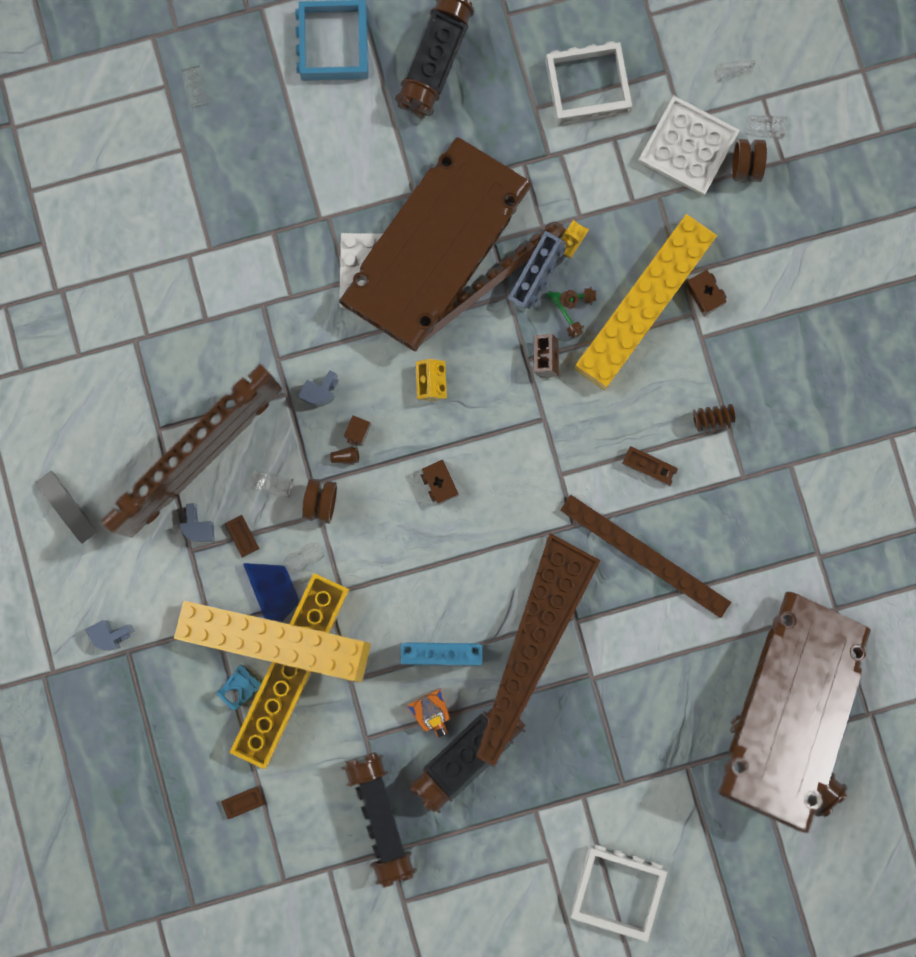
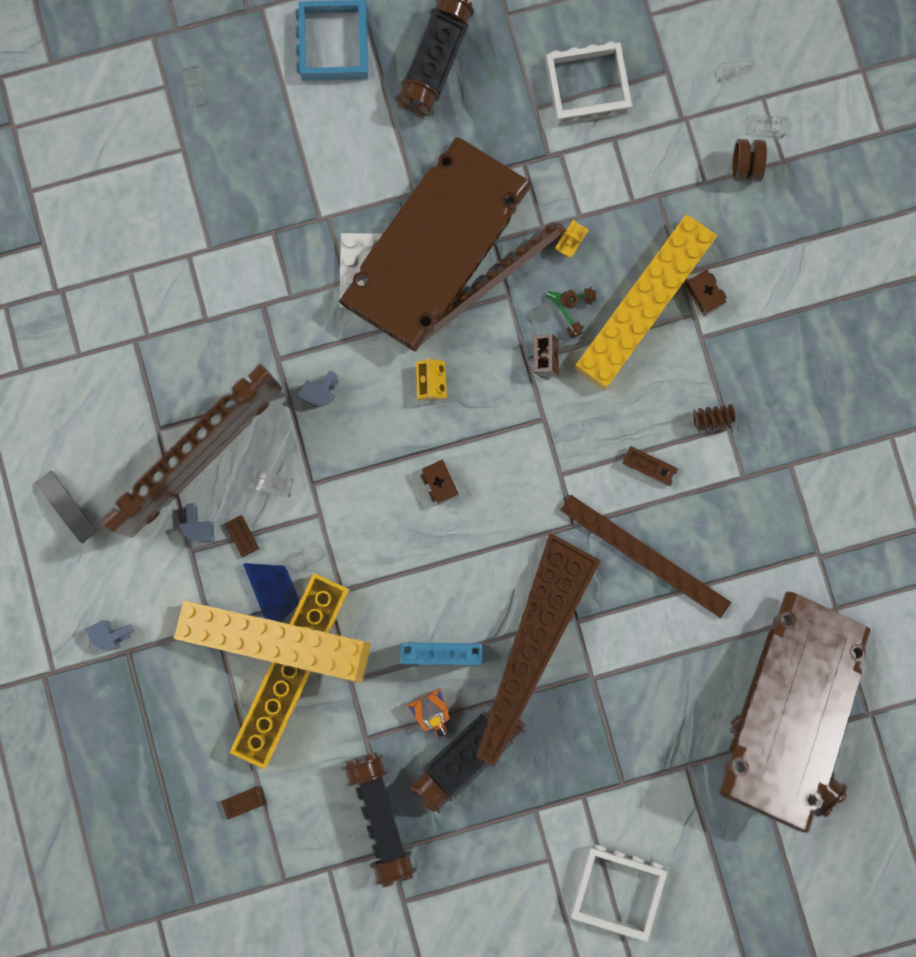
(244, 683): dark azure piece -> none
(318, 501): reddish brown wheel -> none
(345, 456): reddish brown cone -> none
(357, 431): reddish brown brick -> none
(537, 270): sand blue brick -> none
(688, 145): white plate -> none

